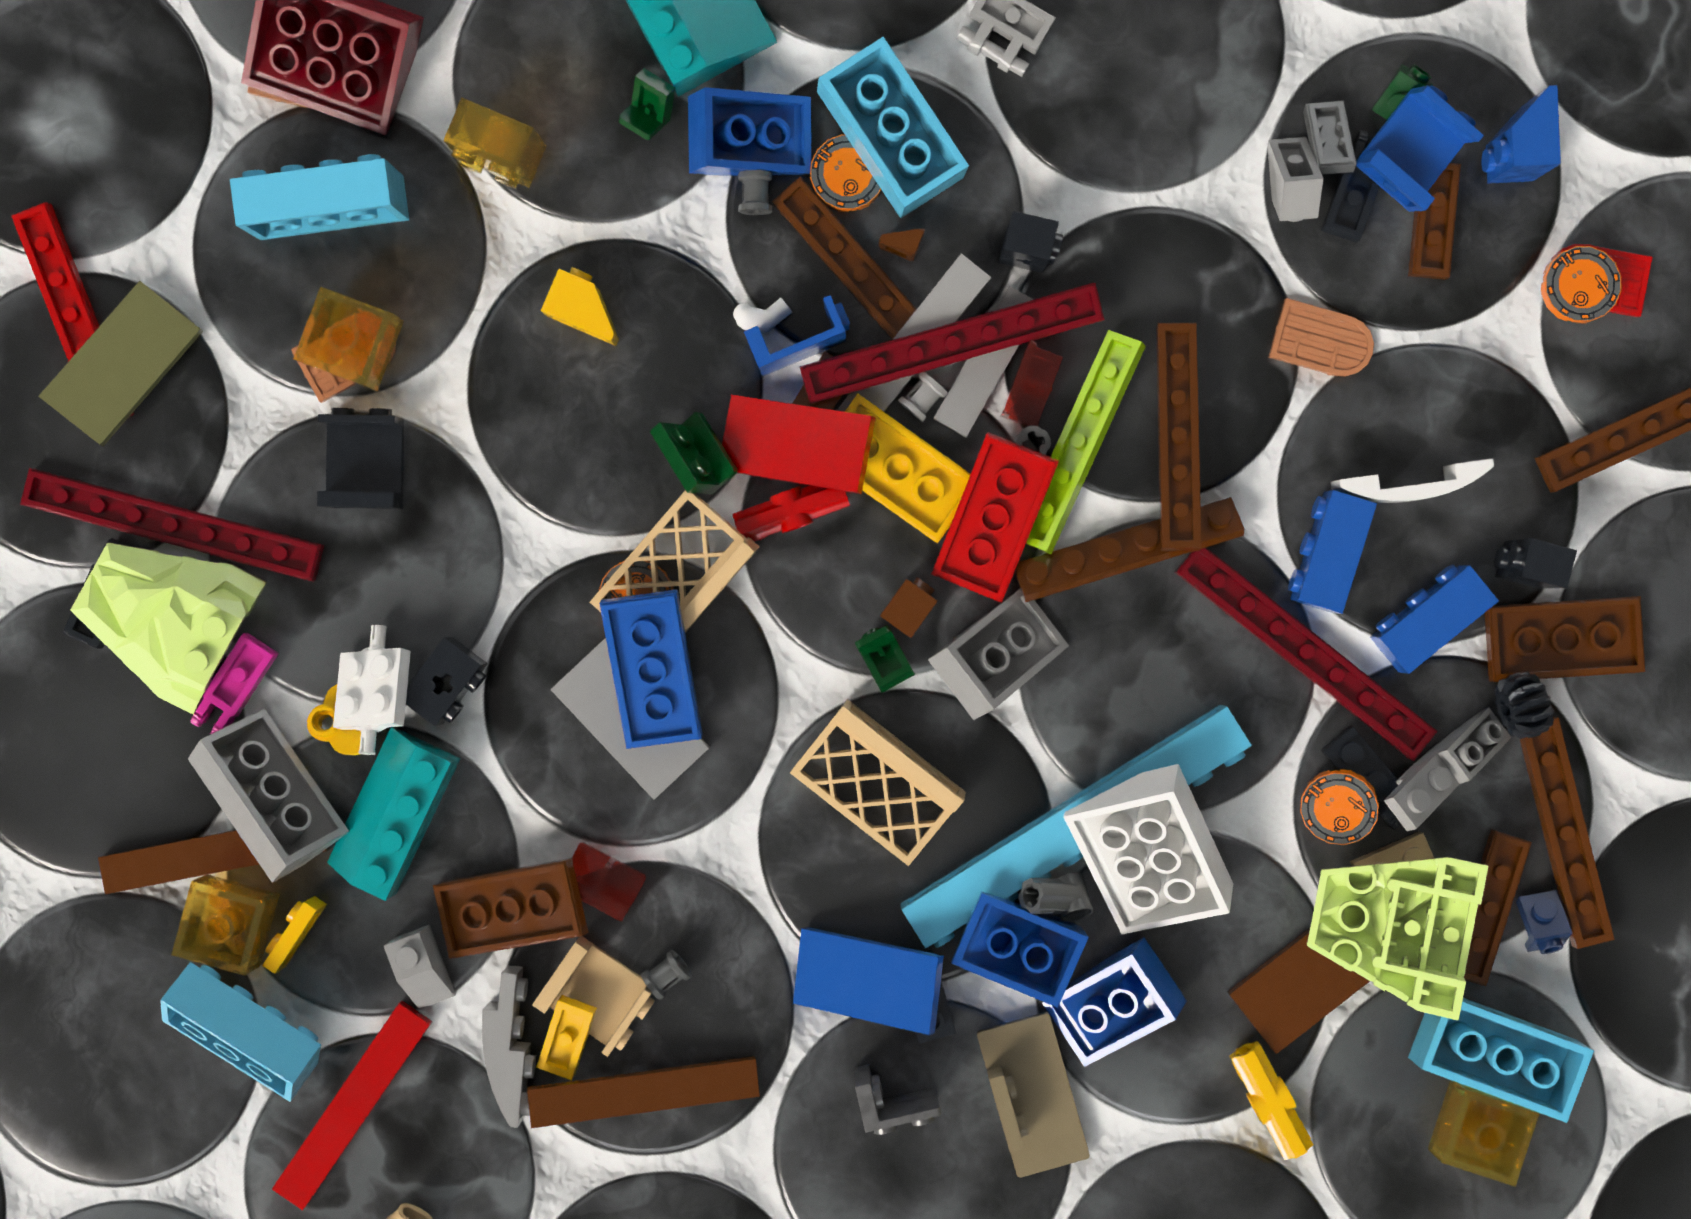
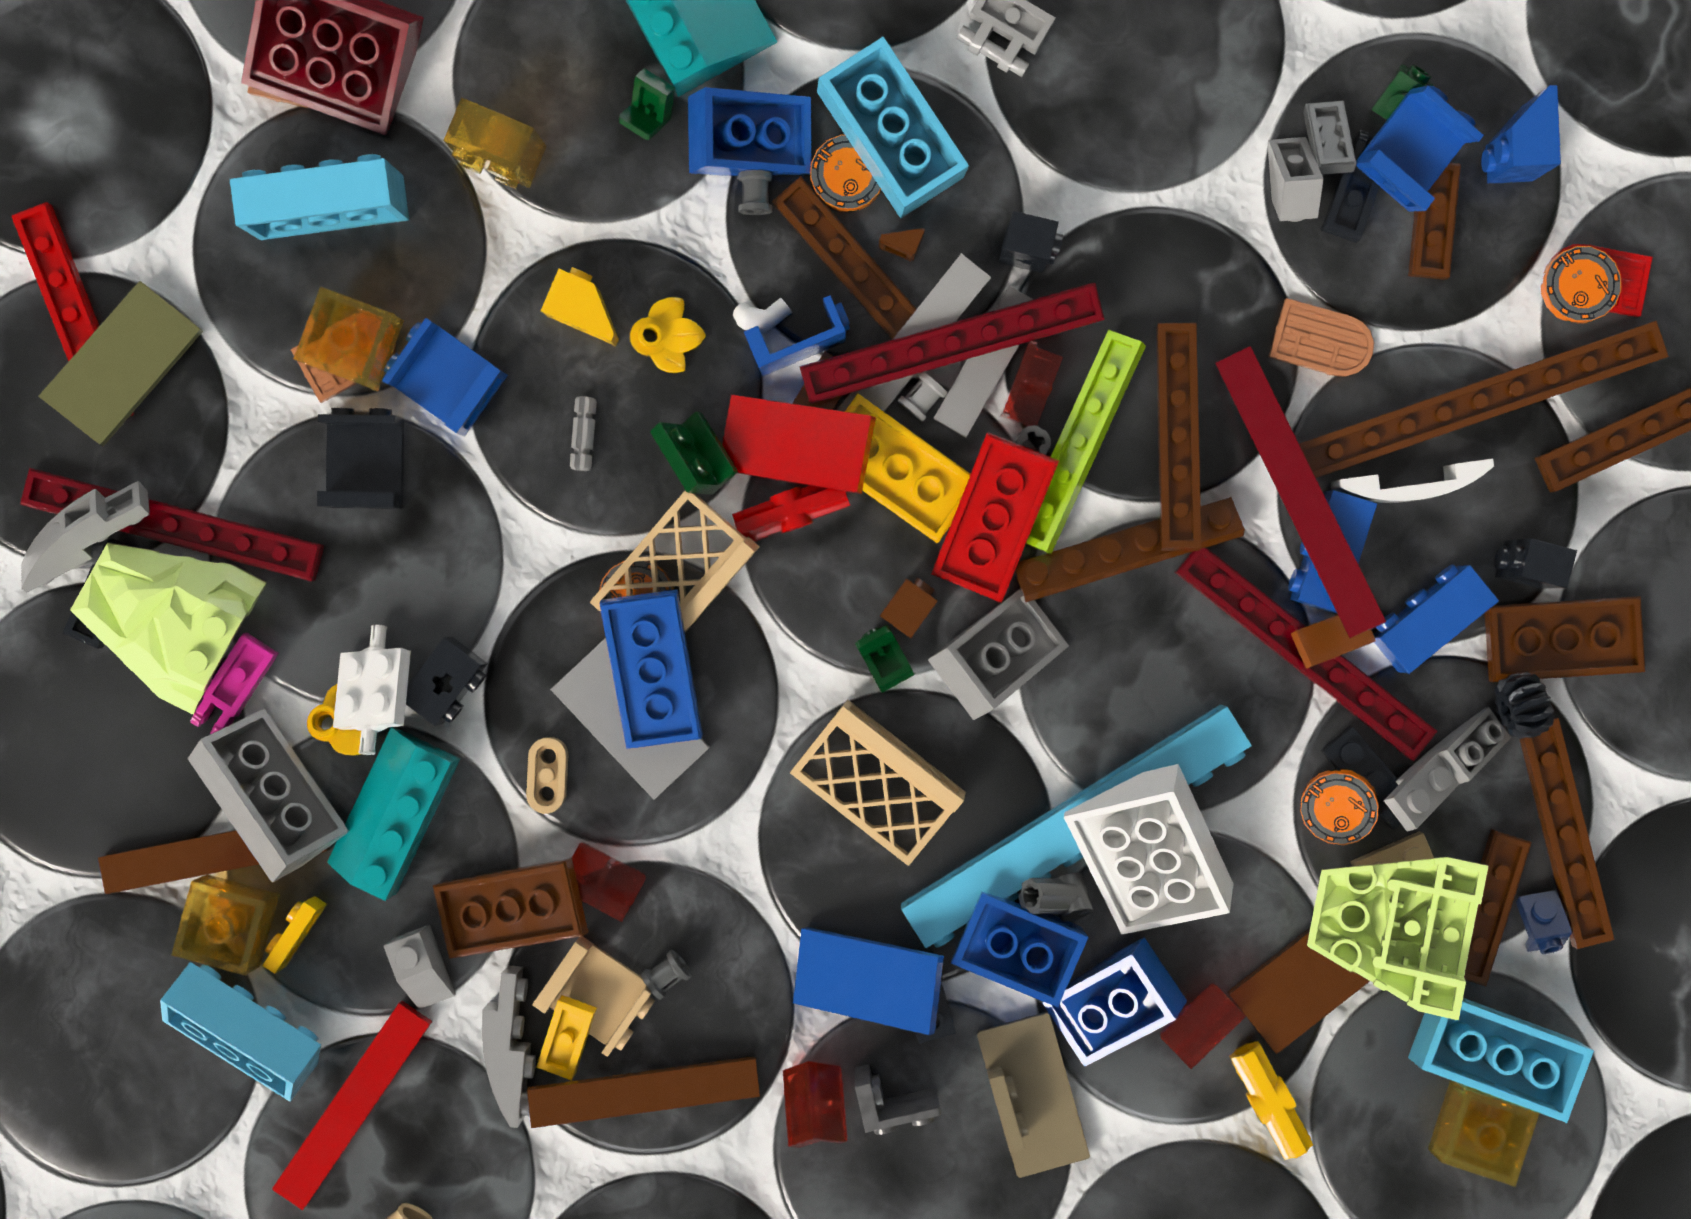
(69, 536): none -> light grey slope
(443, 376): none -> blue panel
(544, 773): none -> tan plate
(583, 433): none -> light grey axle
(672, 332): none -> yellow plate
(814, 1104): none -> clear red panel
(1202, 1025): none -> clear red panel
(1300, 493): none -> dark red tile
(1327, 641): none -> dark orange tile
(1484, 399): none -> reddish brown plate

